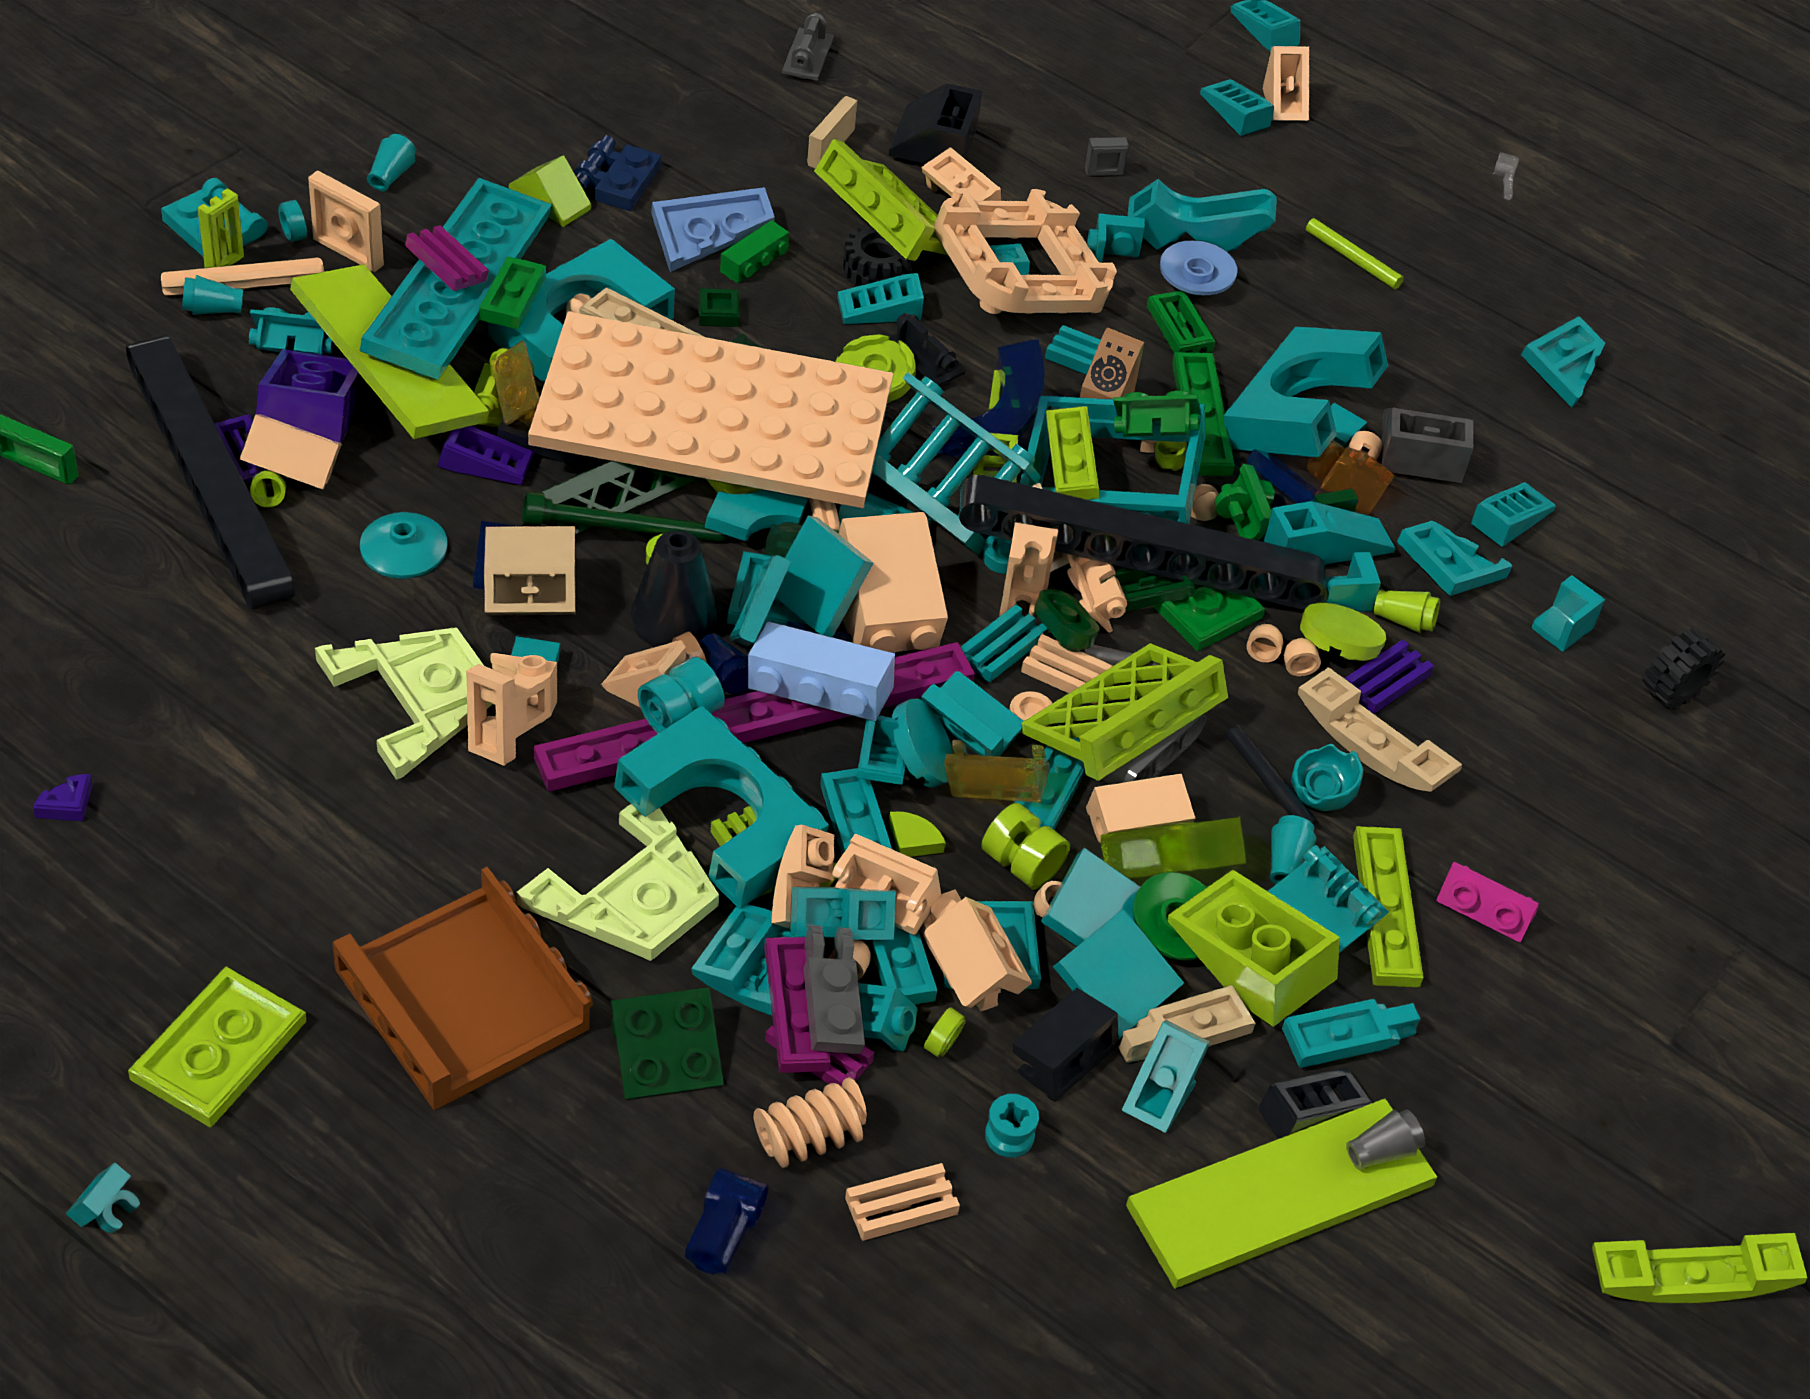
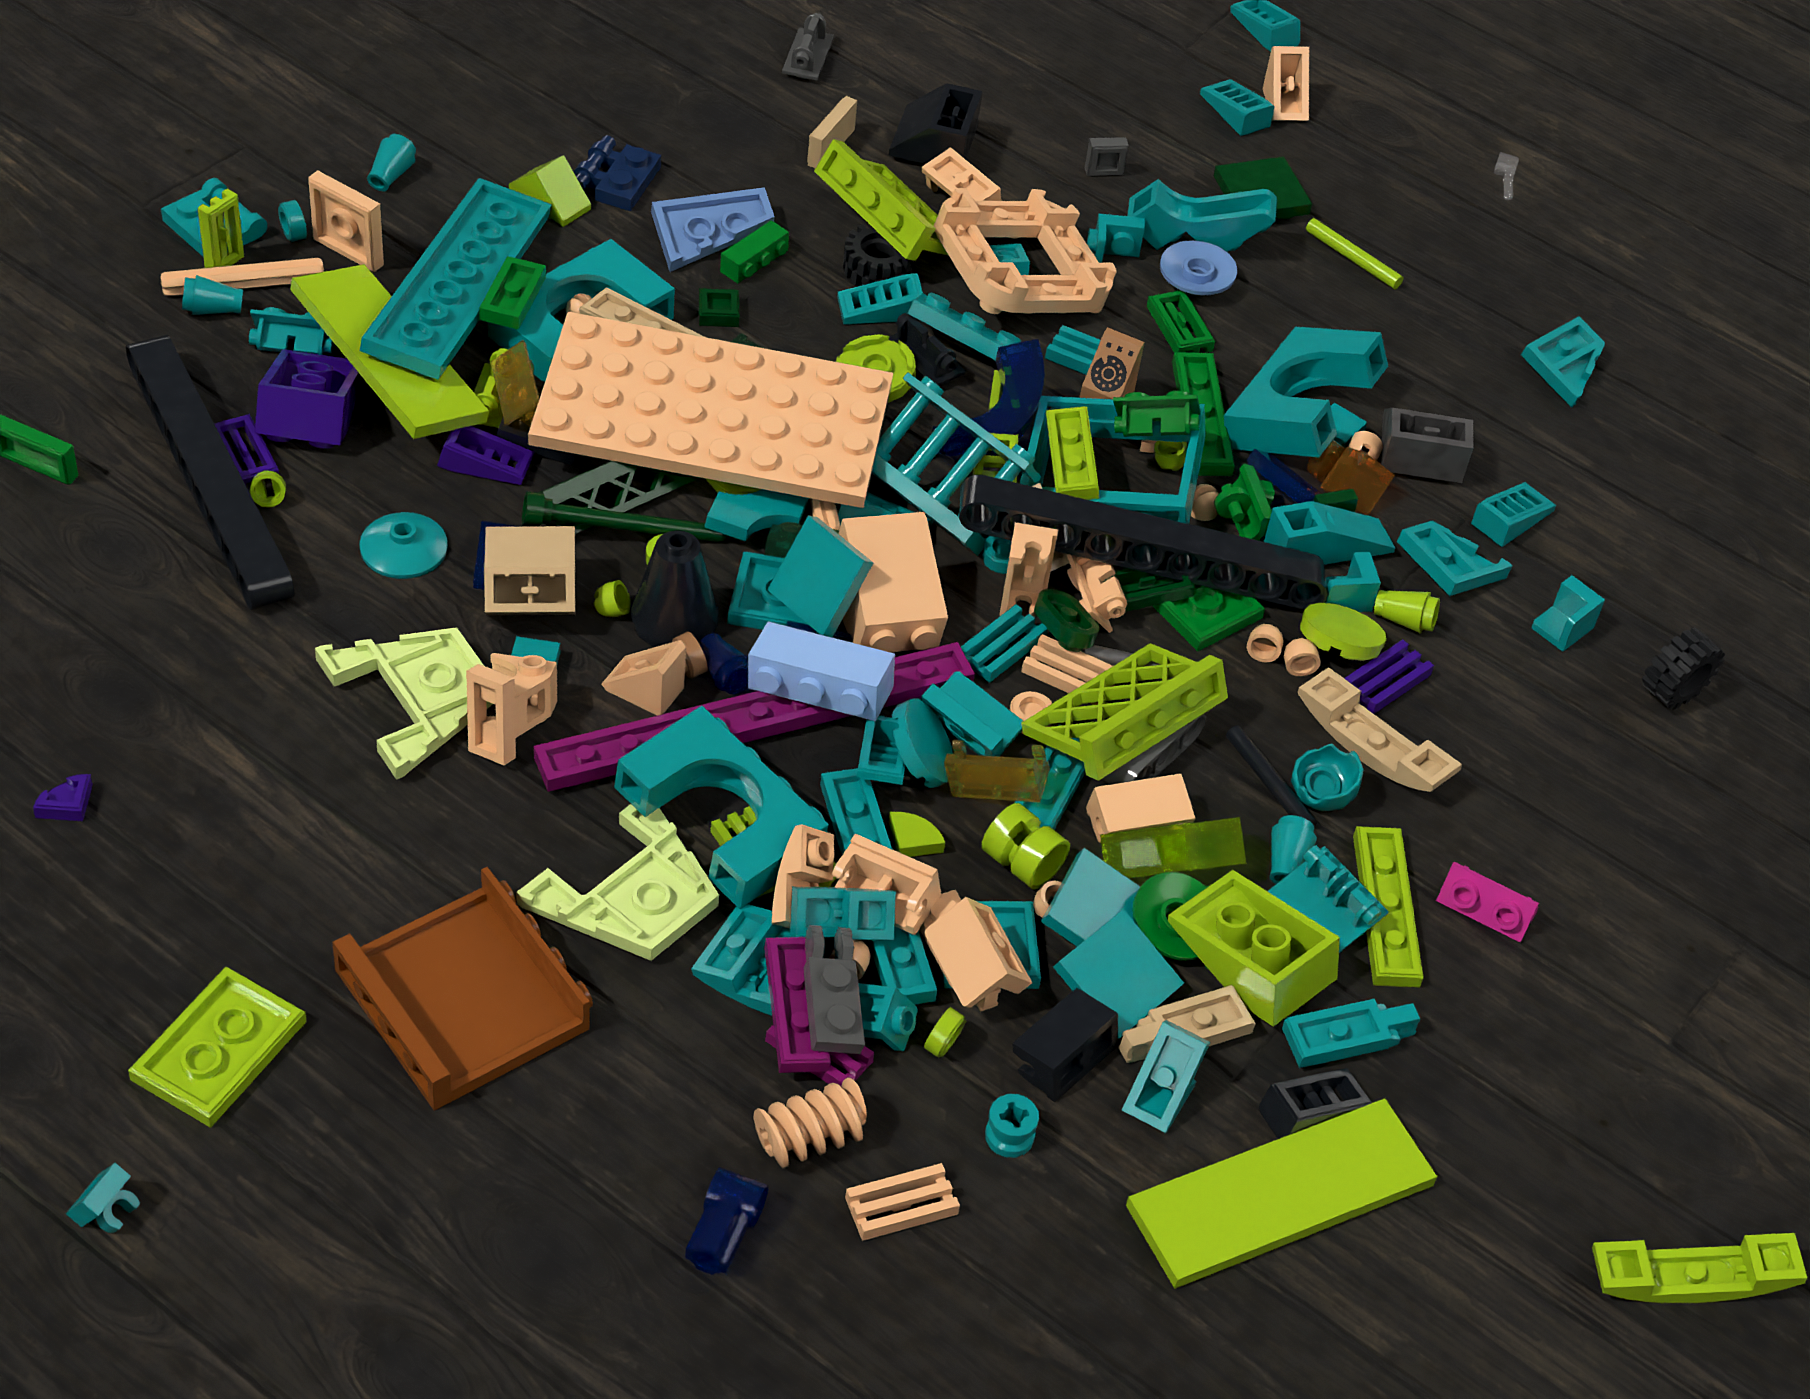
(290, 451): light nougat hinge -> none
(449, 259): magenta tile -> none
(612, 599): none -> lime hinge
(666, 1043): dark green hinge -> none
(679, 693): teal wheel -> none
(759, 600): teal tile -> none
(963, 327): none -> teal plate
(1267, 174): none -> dark green tile
(1388, 1140): flat silver cone -> none

